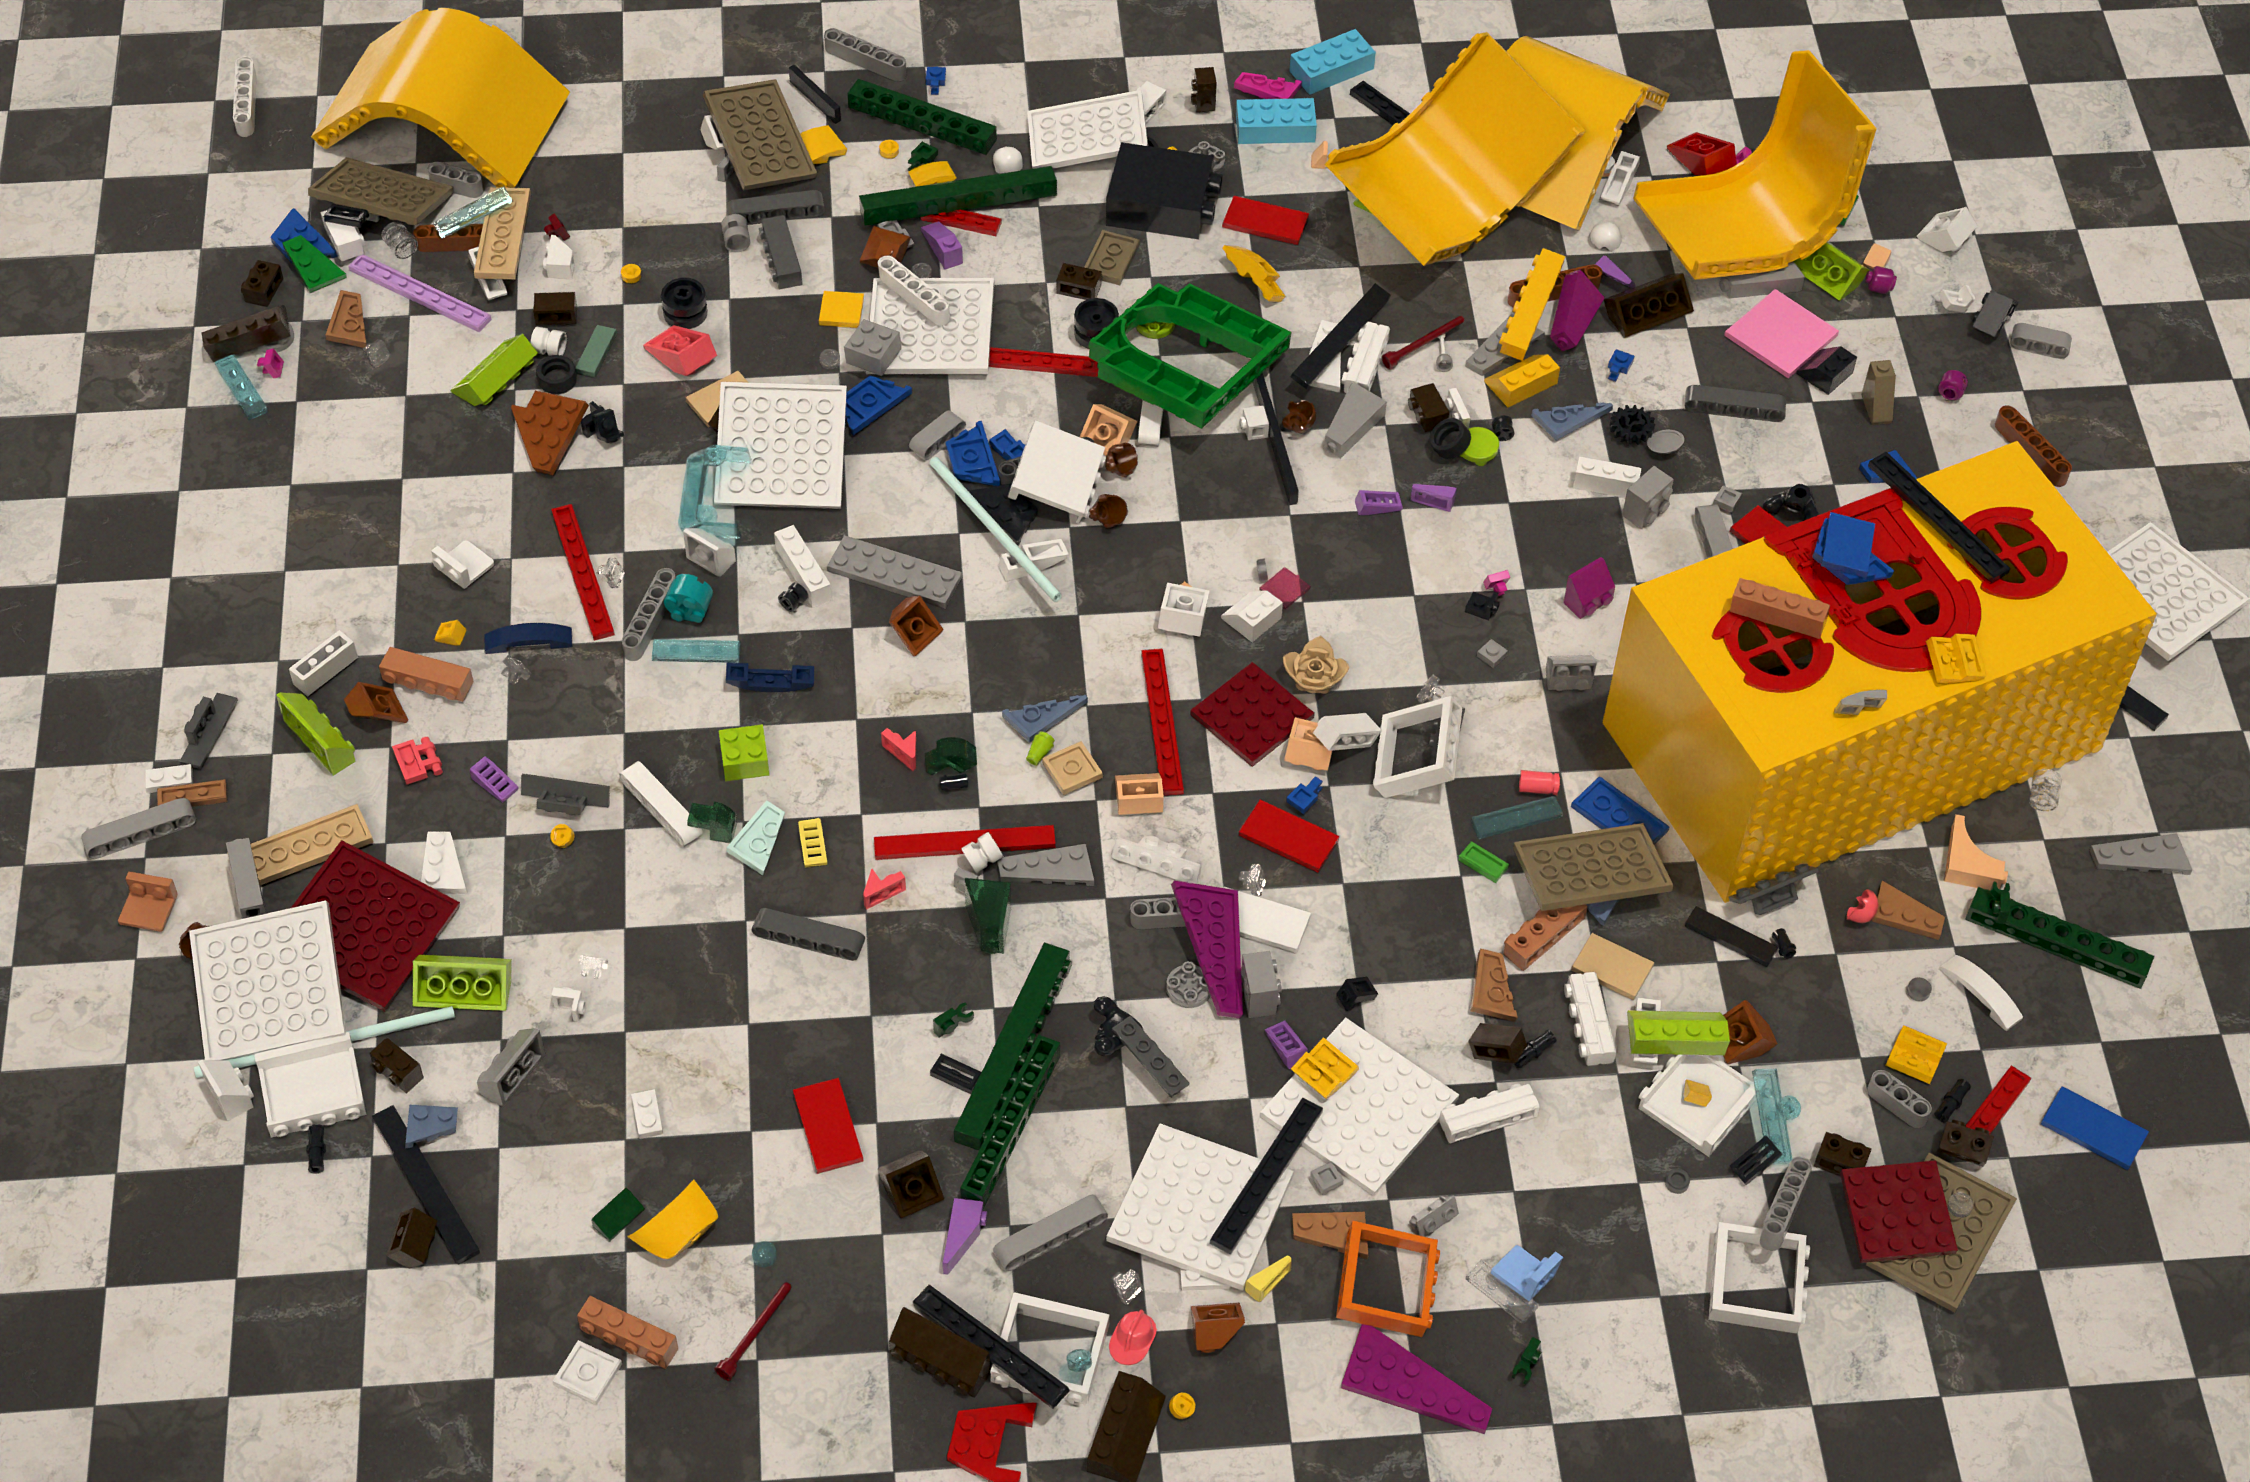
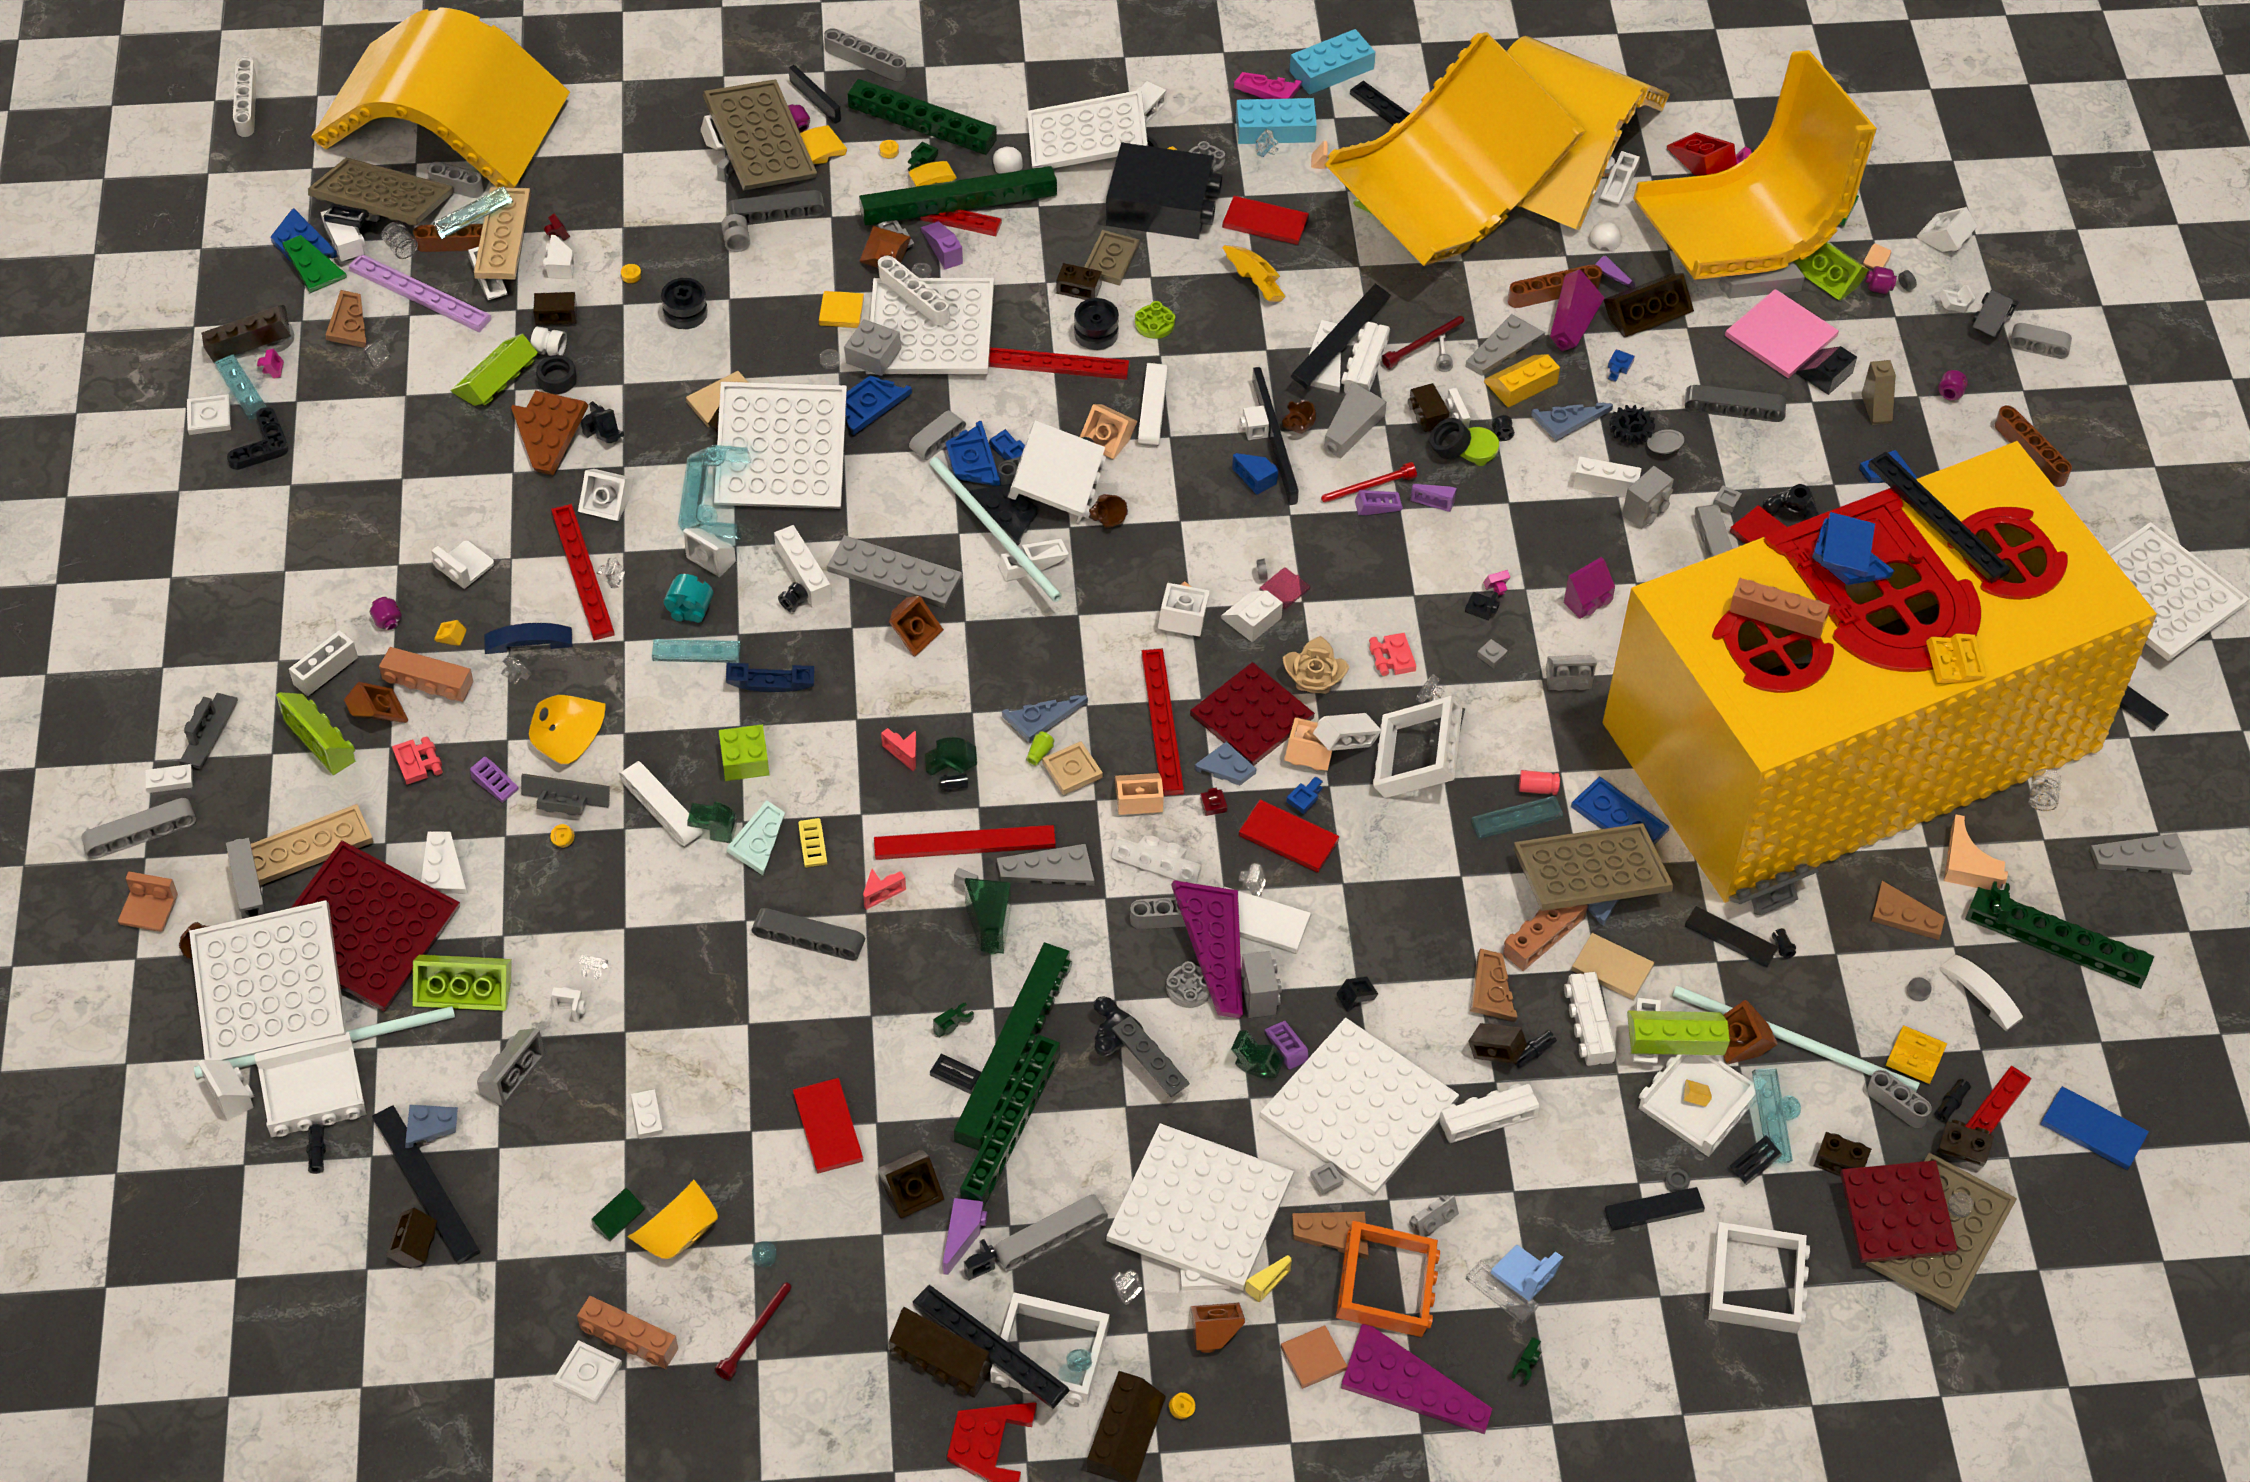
(197, 793): medium nougat tile -> none
(208, 414): none -> white tile
(262, 283): dark brown brick -> none
(268, 446): none -> black beam
(385, 613): none -> magenta head
(396, 1065): dark brown brick -> none
(575, 724): none -> yellow piece
(596, 351): sand green tile -> none
(604, 494): none -> white slope
(647, 616): light grey beam -> none
(682, 349): coral slope -> none
(781, 252): dark grey brick -> none
(800, 117): none -> magenta head
(935, 77): blue plate -> none
(980, 1263): none -> black bracket
(982, 852): white wheel -> none
(1121, 459): reddish brown hair -> none
(1132, 1338): coral piece -> none
(1168, 386): green door -> none
(1204, 89): dark brown brick -> none
(1213, 802): none -> dark red tile
(1227, 765): none -> sand blue wing
(1255, 471): none -> blue slope
(1256, 1059): none -> clear green brick
(1266, 144): none -> clear tile
(1266, 1176): black tile -> none
(1313, 1356): none -> nougat tile
(1325, 1068): yellow slope -> none
(1398, 652): none -> coral plate
(1407, 472): none -> red piece
(1483, 862): bright green tile -> none
(1532, 304): yellow brick -> none
(1654, 1208): none -> black tile
(1785, 1203): light grey beam -> none
(1795, 1039): none -> light aqua piece
(1854, 703): light grey slope -> none
(1866, 909): coral hair -> none
(1907, 280): none -> dark grey tile

